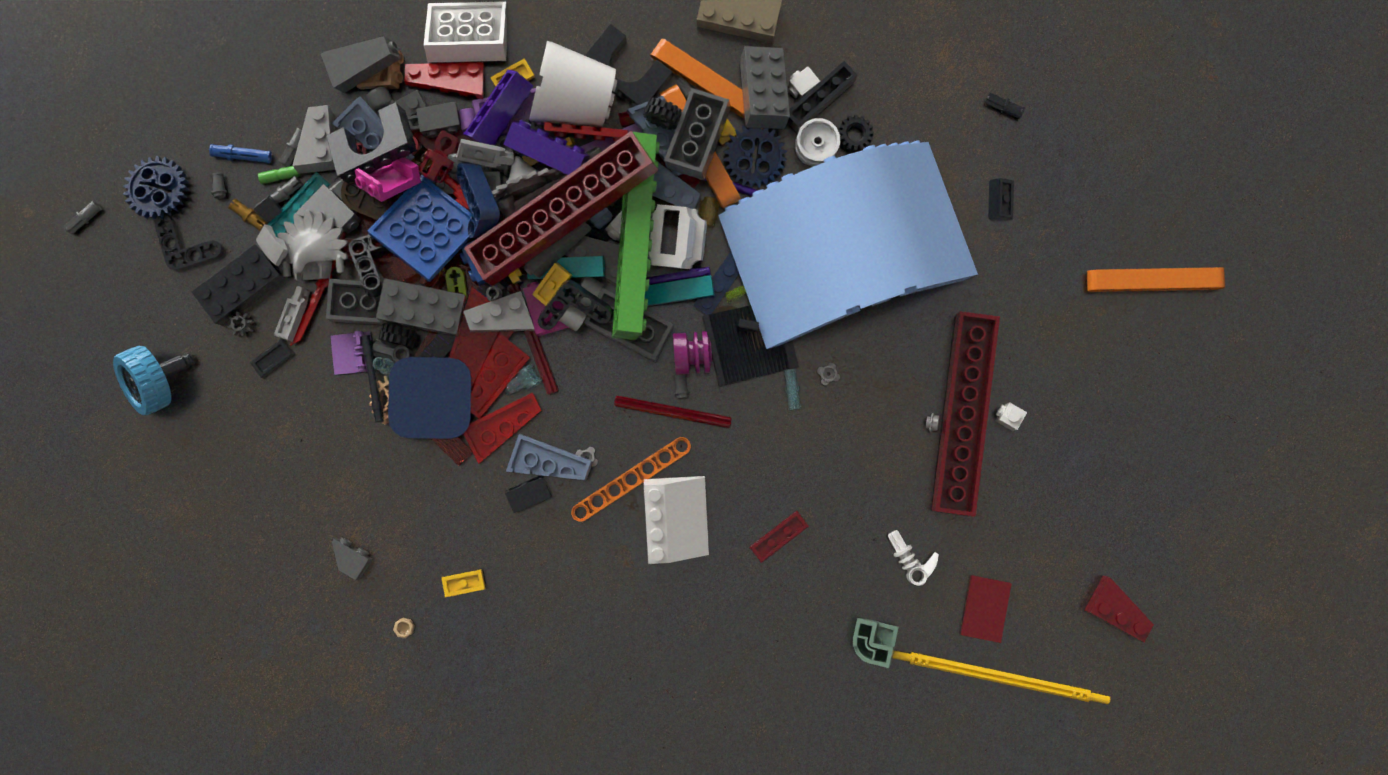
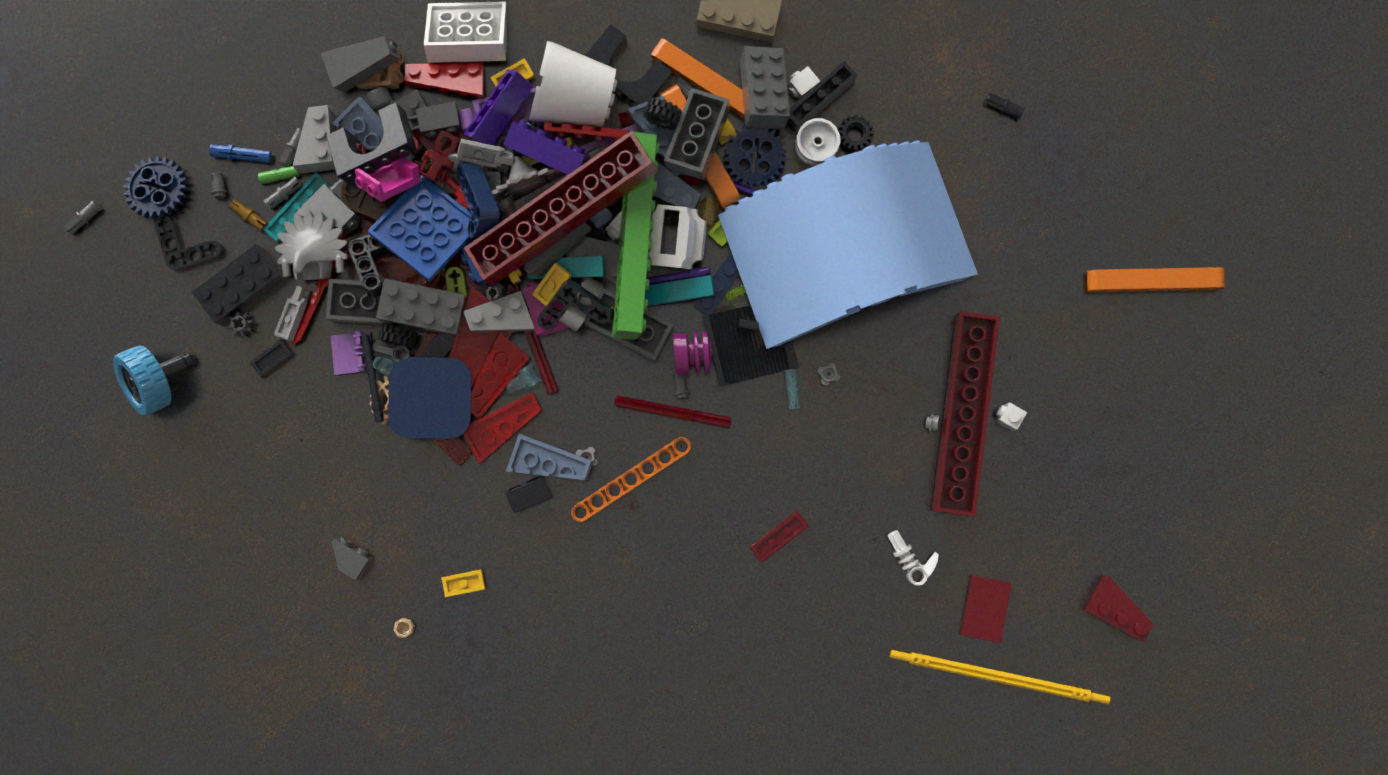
(268, 208): black tile -> none
(271, 245): light grey slope -> none
(675, 519): white slope -> none
(718, 234): none -> lime plate
(875, 641): sand green brick -> none
(1001, 199): black slope -> none

